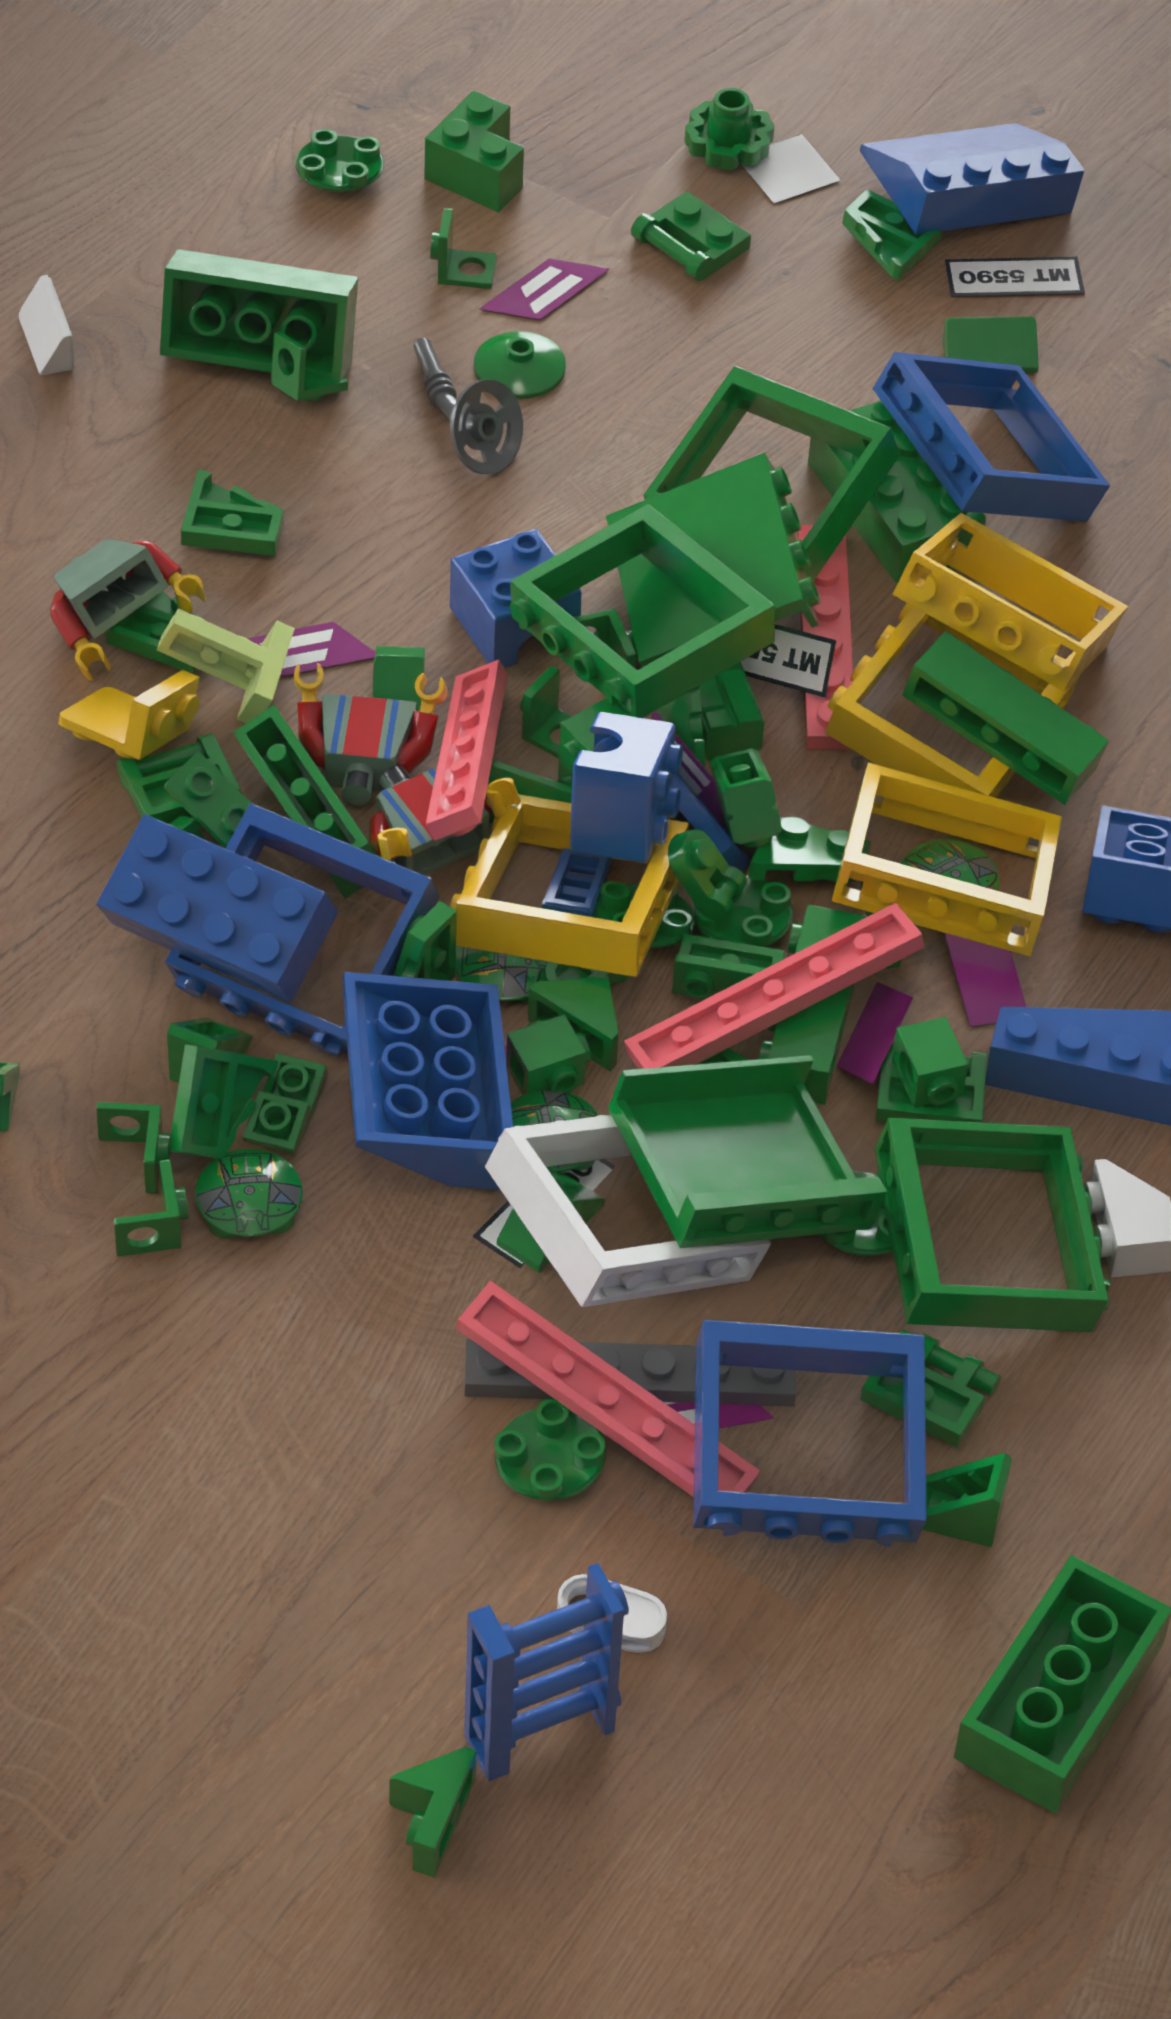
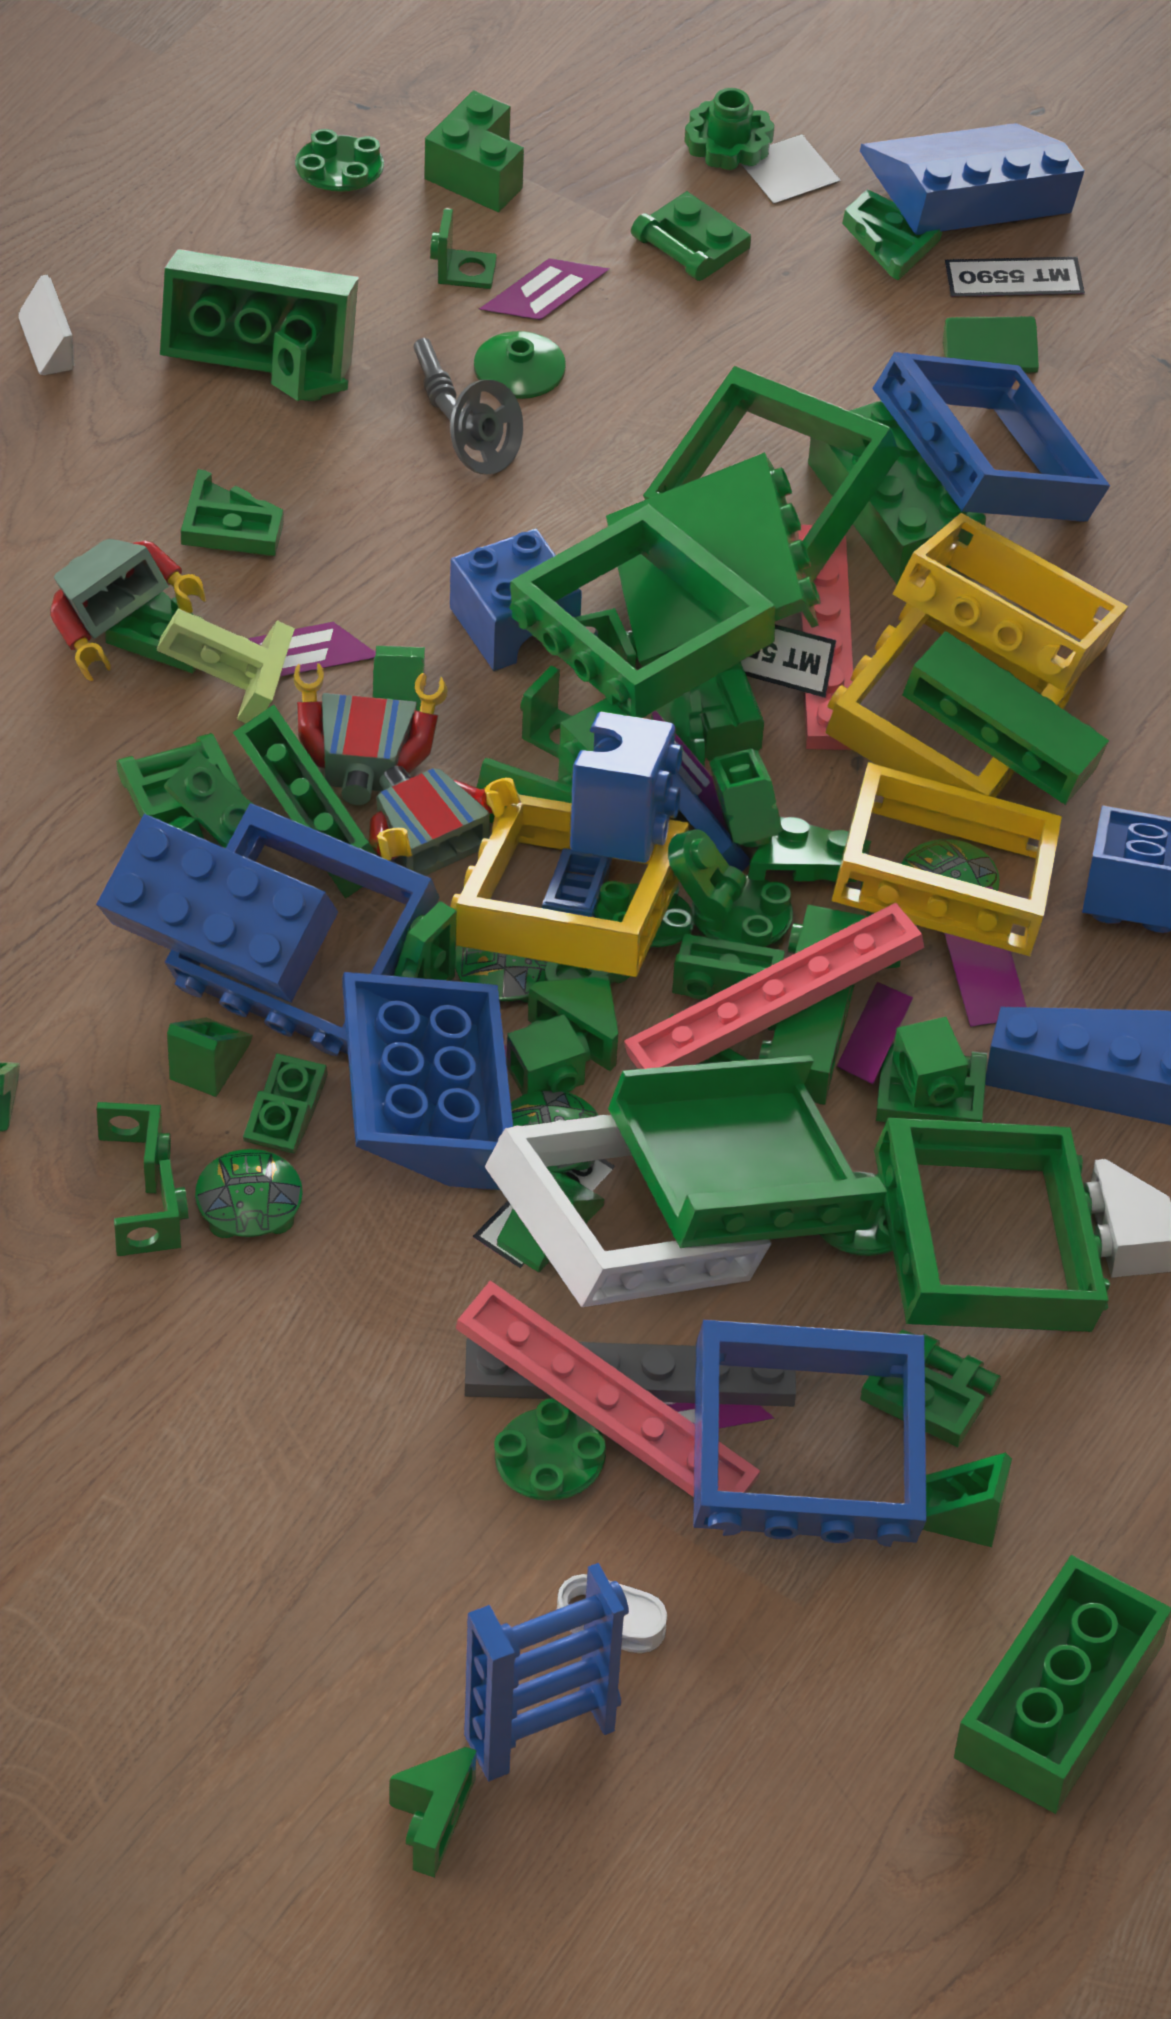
(133, 723): yellow bracket -> none
(214, 1099): green wing -> none
(467, 751): coral plate -> none

